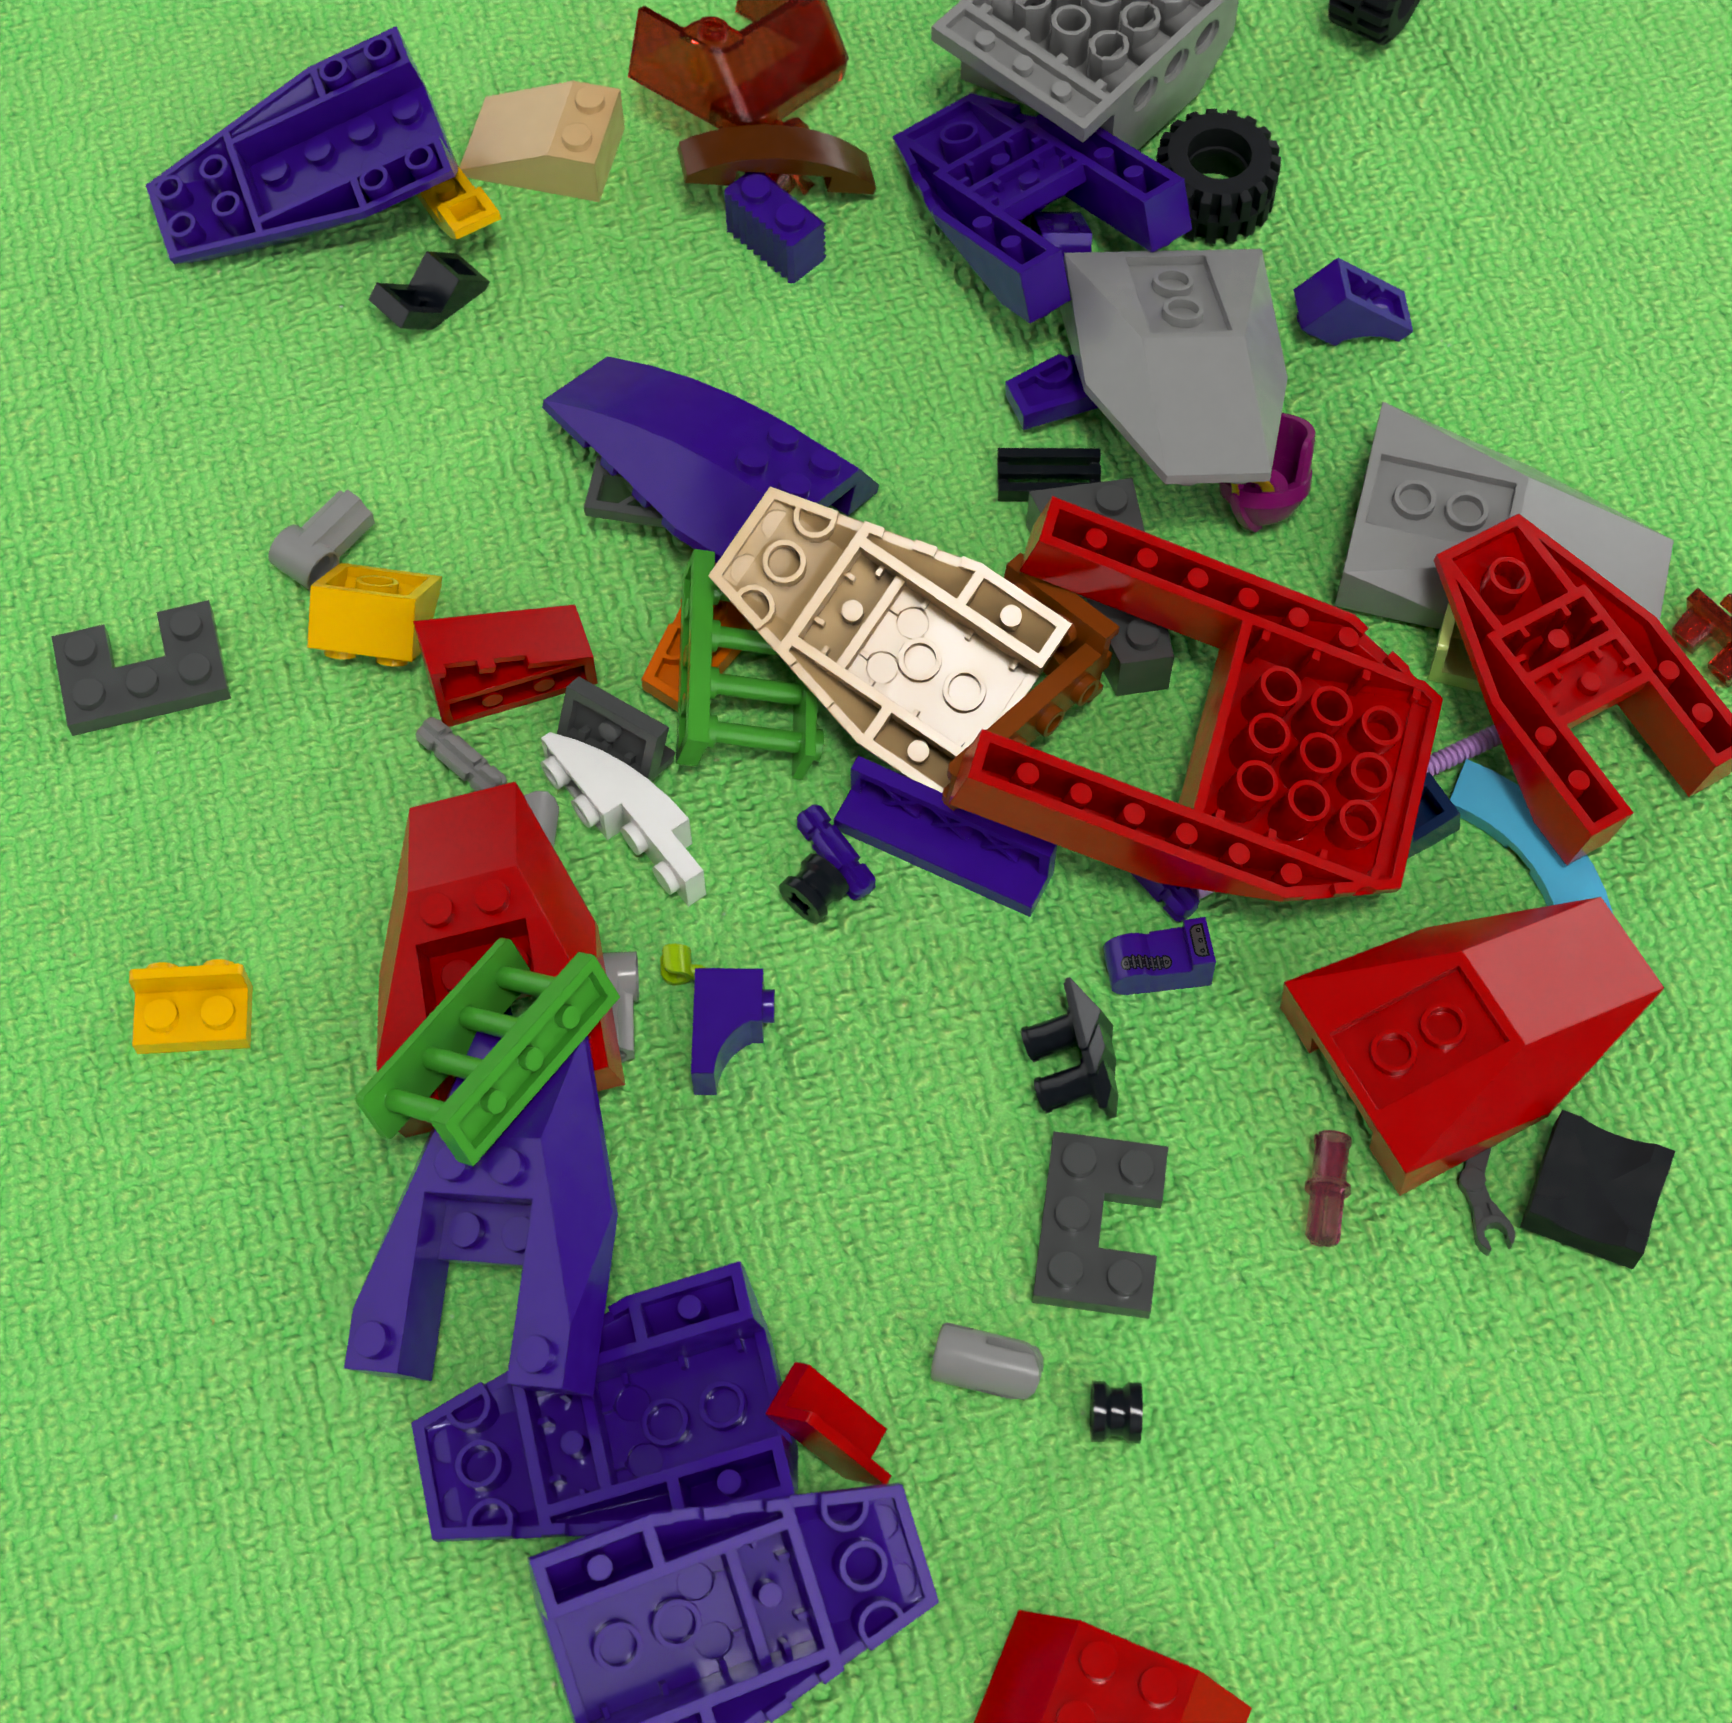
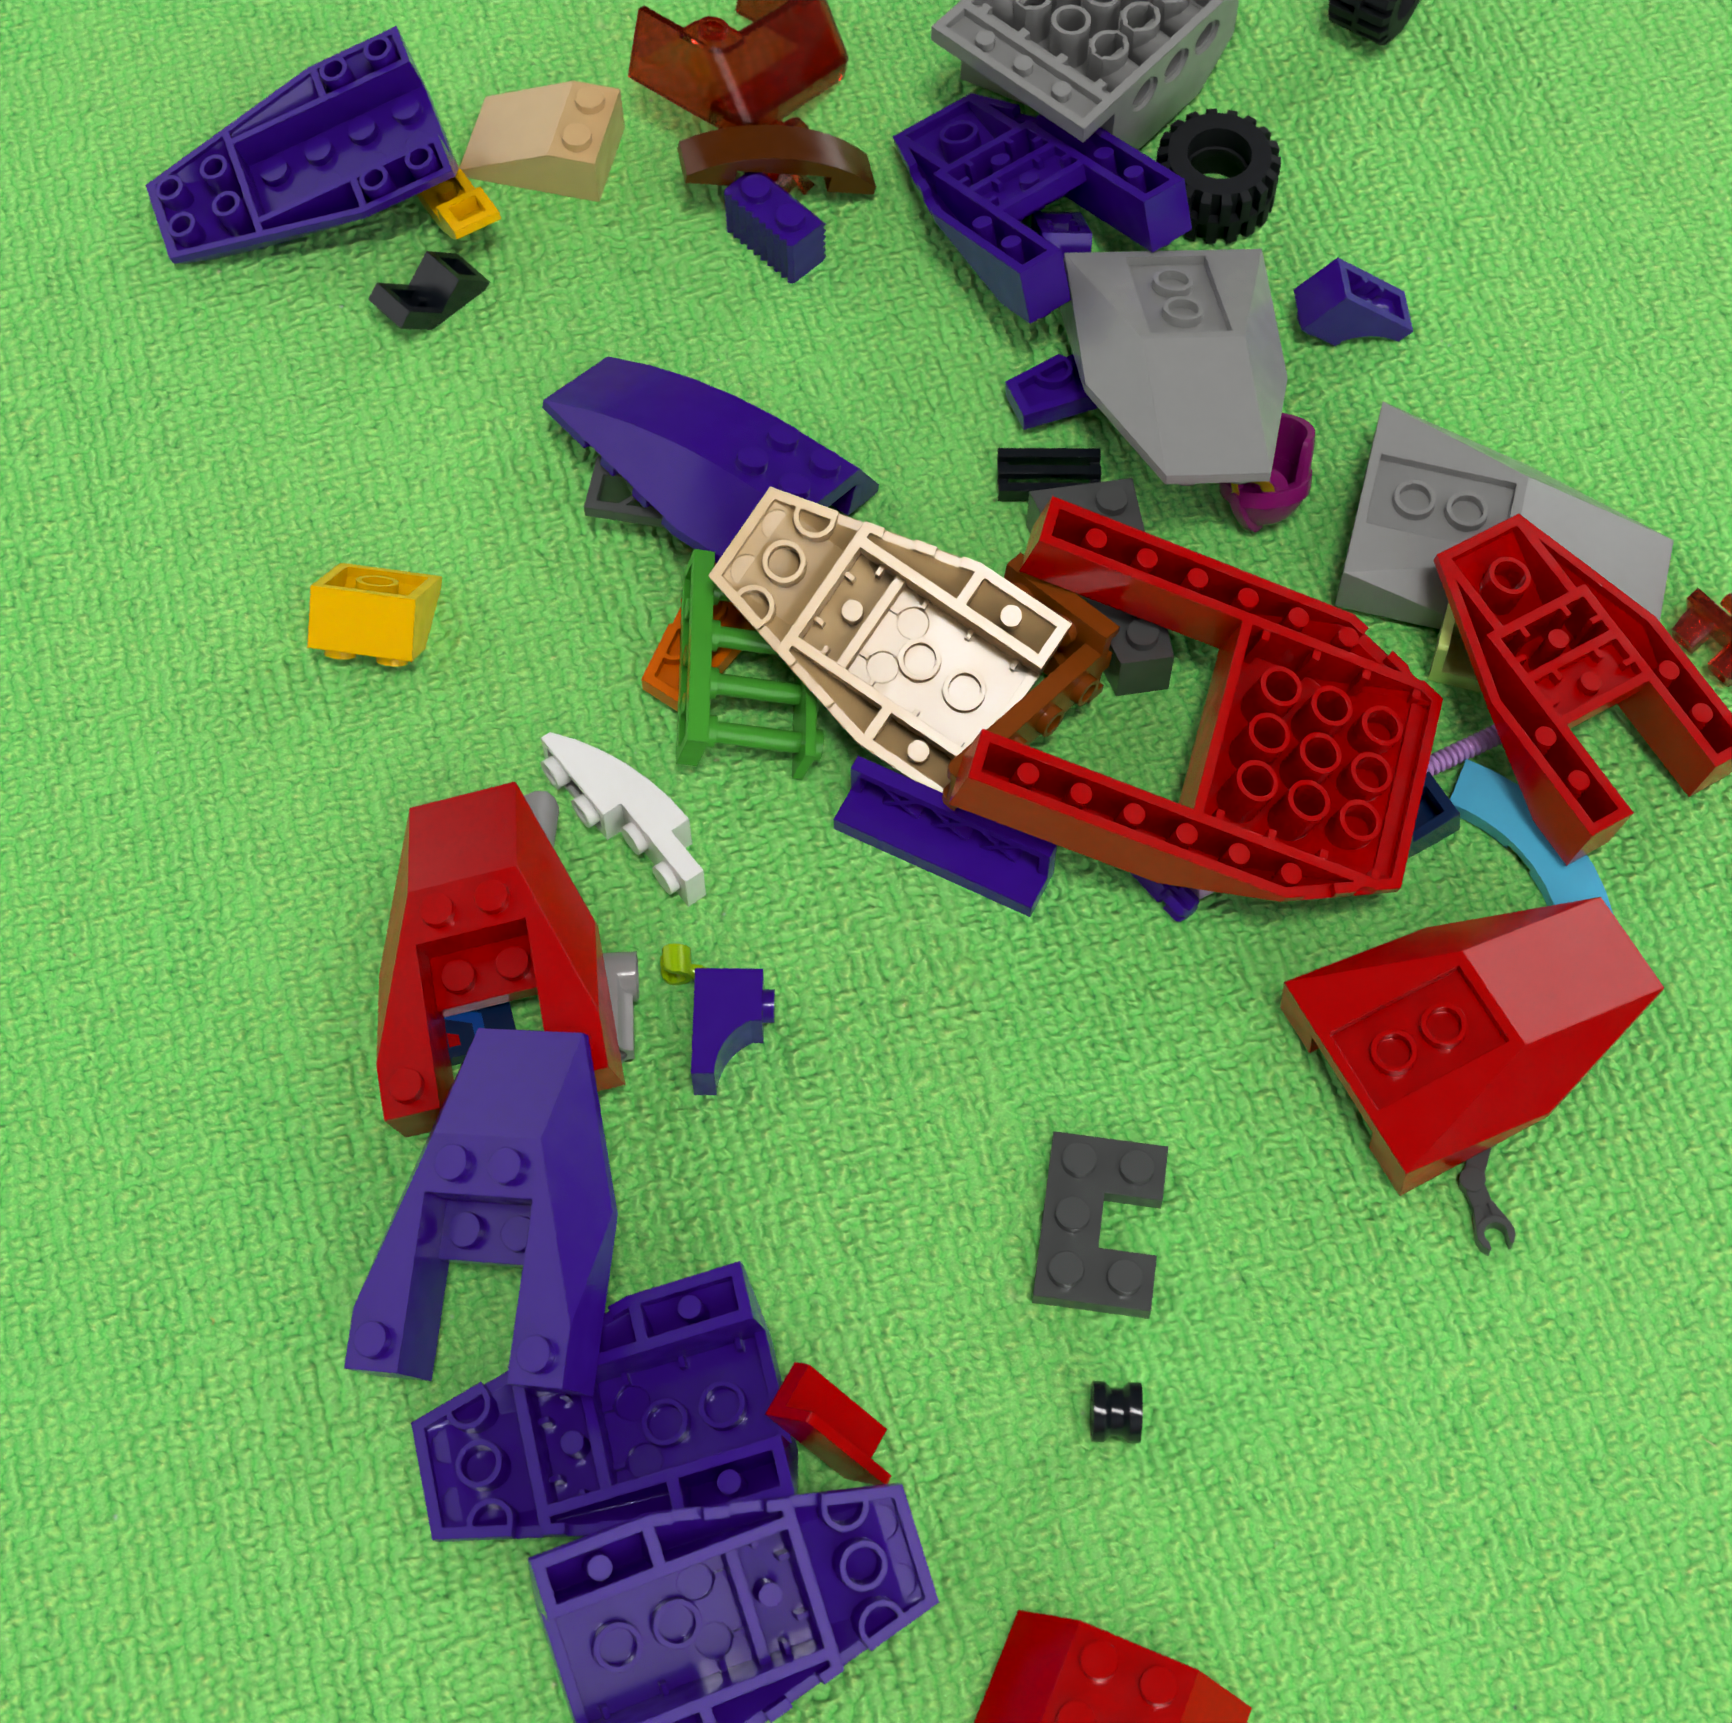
(107, 696): dark grey plate -> none
(191, 1007): yellow bracket -> none
(315, 548): light grey piece -> none
(458, 755): light grey axle -> none
(502, 659): red wedge -> none
(511, 1072): bright green fence -> none
(615, 728): dark grey bracket -> none
(814, 888): black wheel -> none
(836, 849): dark purple axle -> none
(986, 1362): light grey arm -> none
(1091, 1031): black connector -> none
(1161, 959): dark purple leg -> none
(1327, 1188): axle -> none
(1597, 1190): black brick -> none

